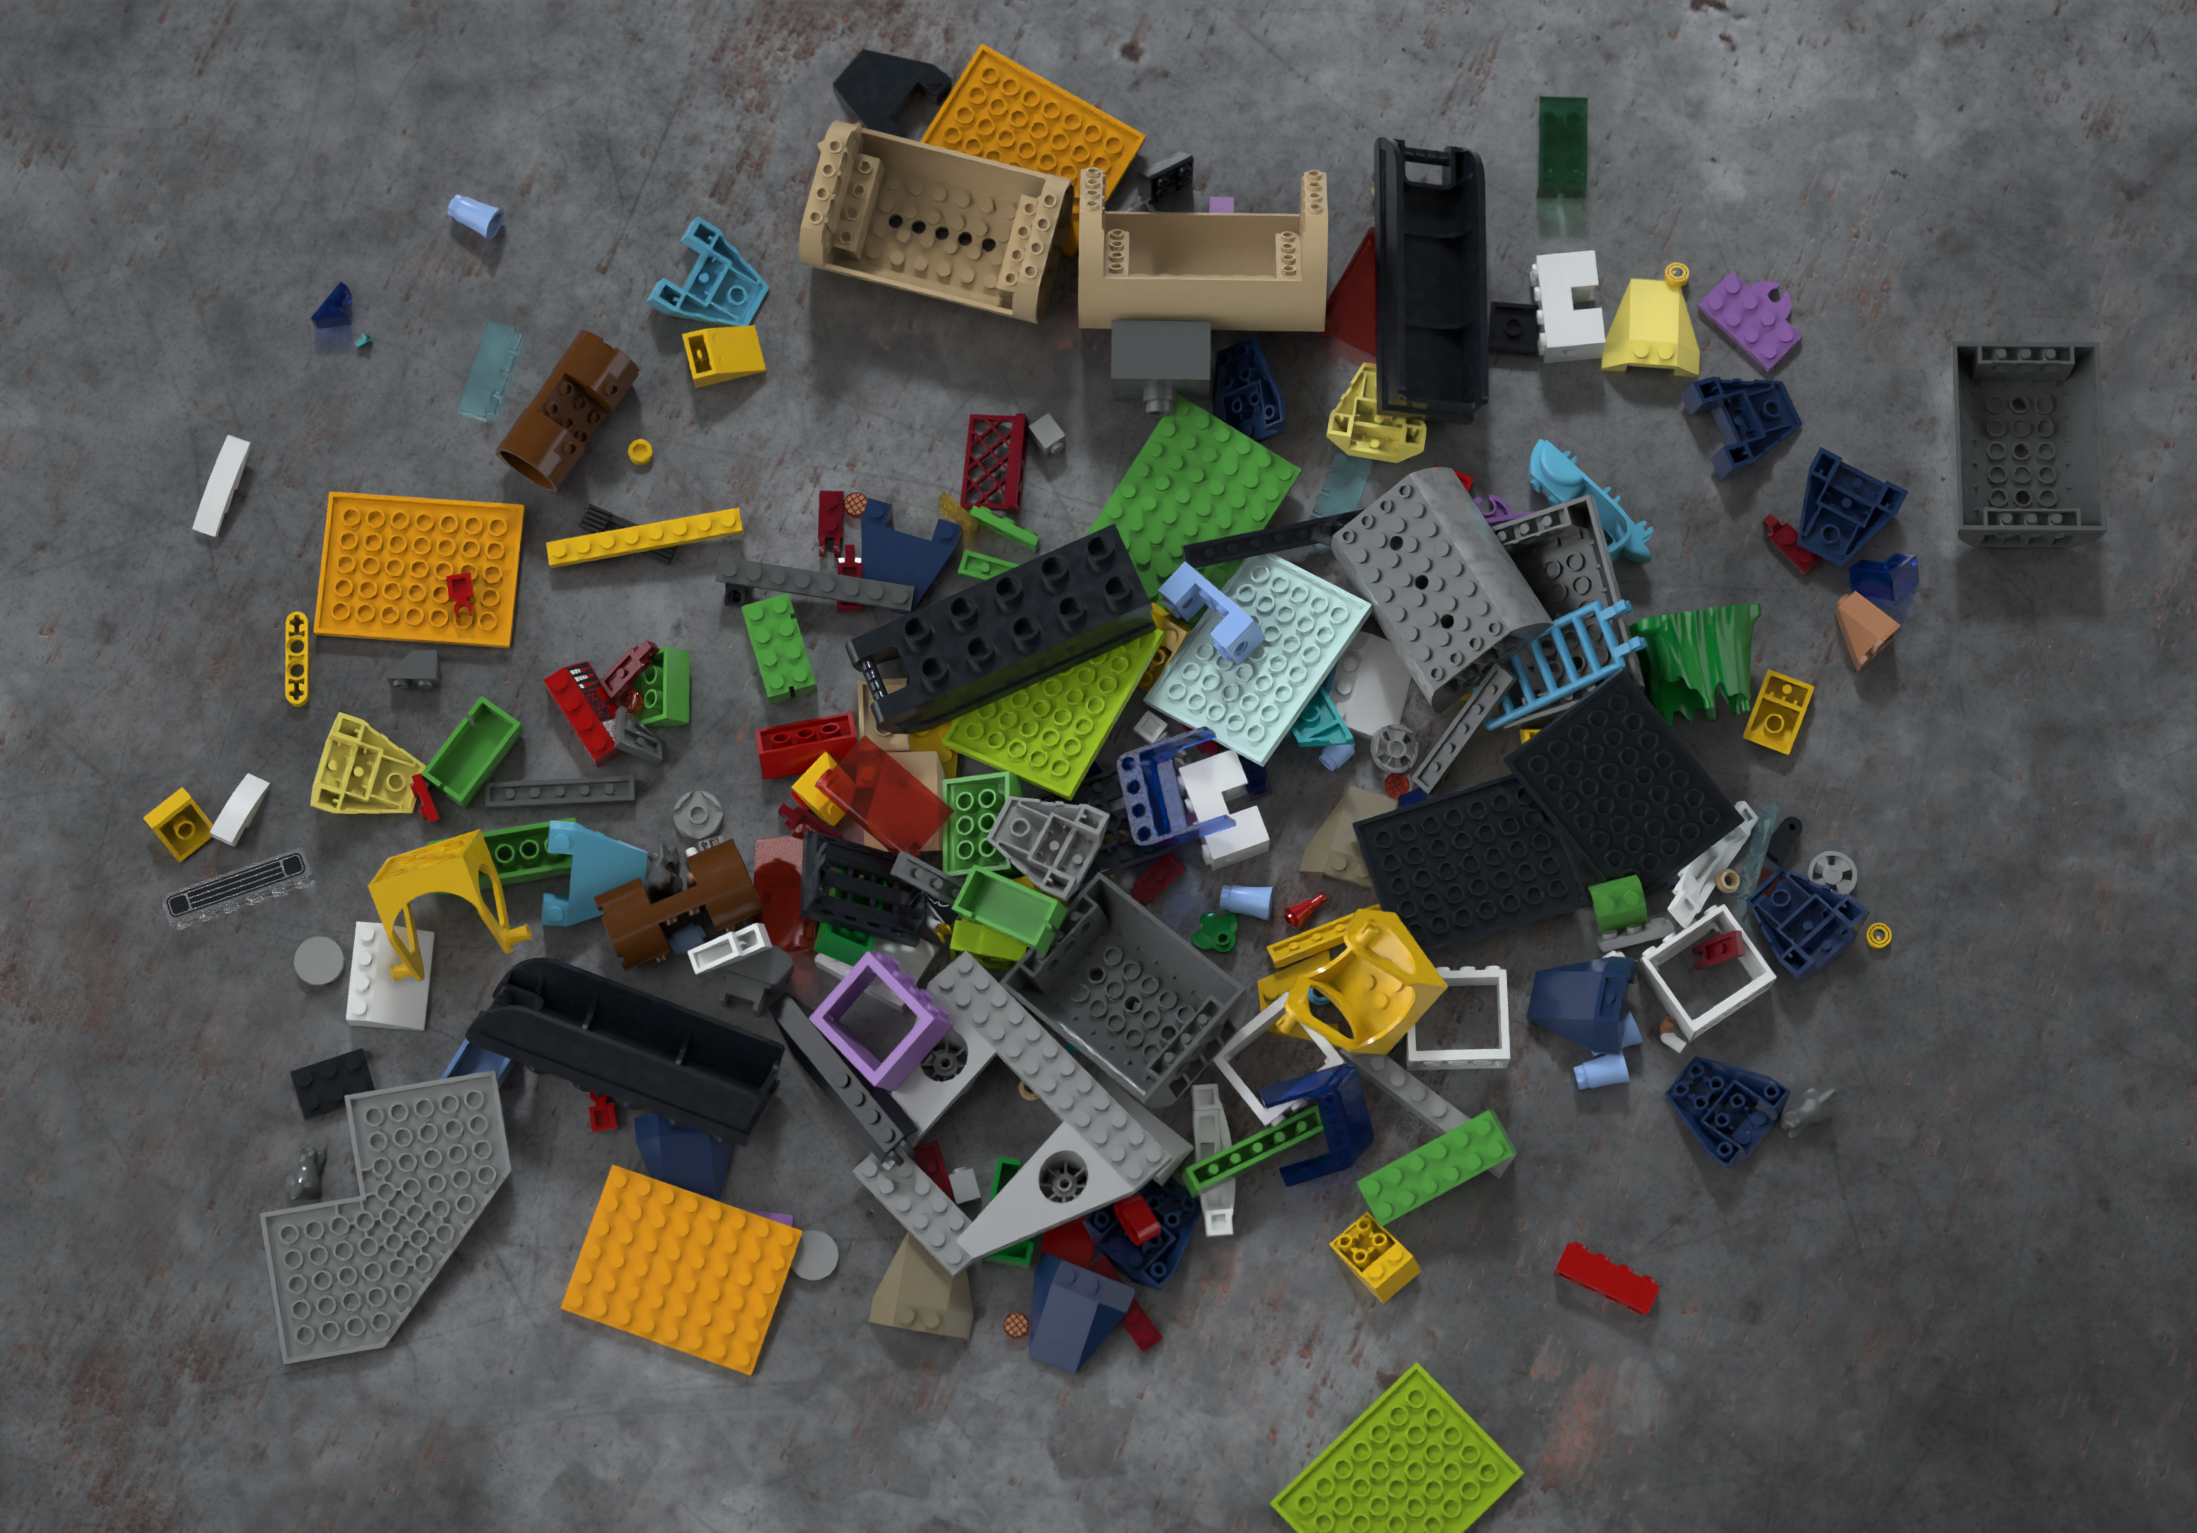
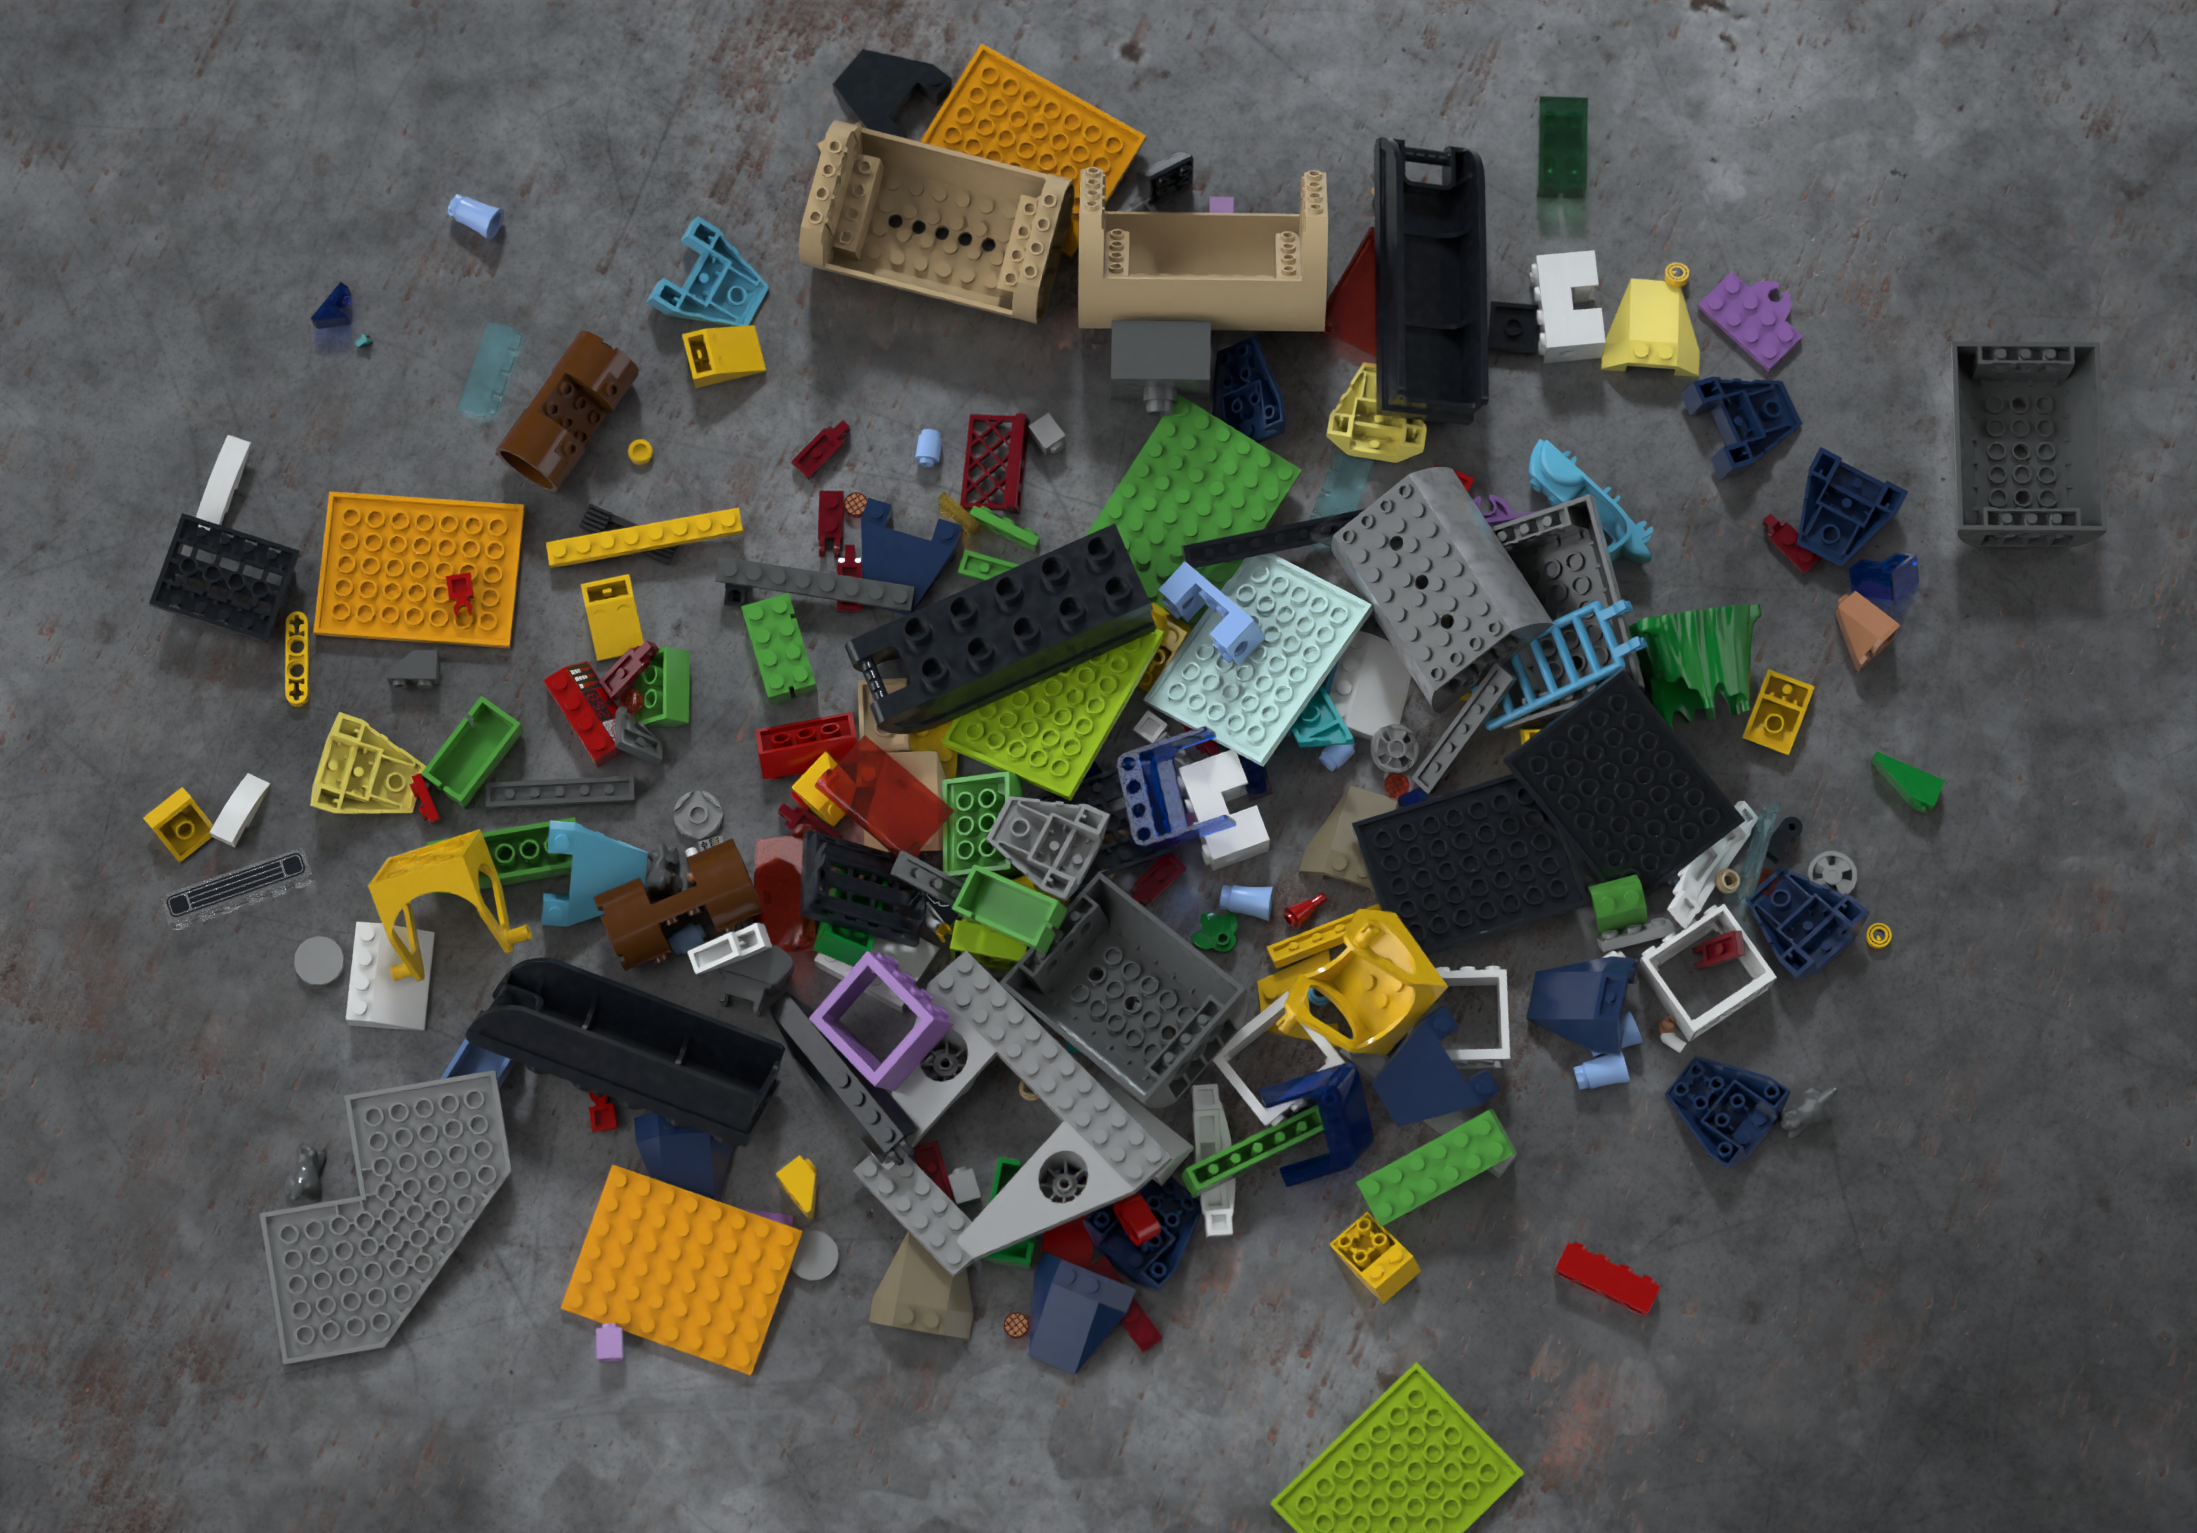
(213, 606): none -> black piece
(324, 1084): black plate -> none
(610, 1343): none -> lavender brick
(612, 616): none -> yellow slope
(801, 1184): none -> yellow slope
(821, 450): none -> dark red hinge
(928, 448): none -> light blue brick
(1423, 1079): none -> dark blue wedge
(1912, 784): none -> green slope

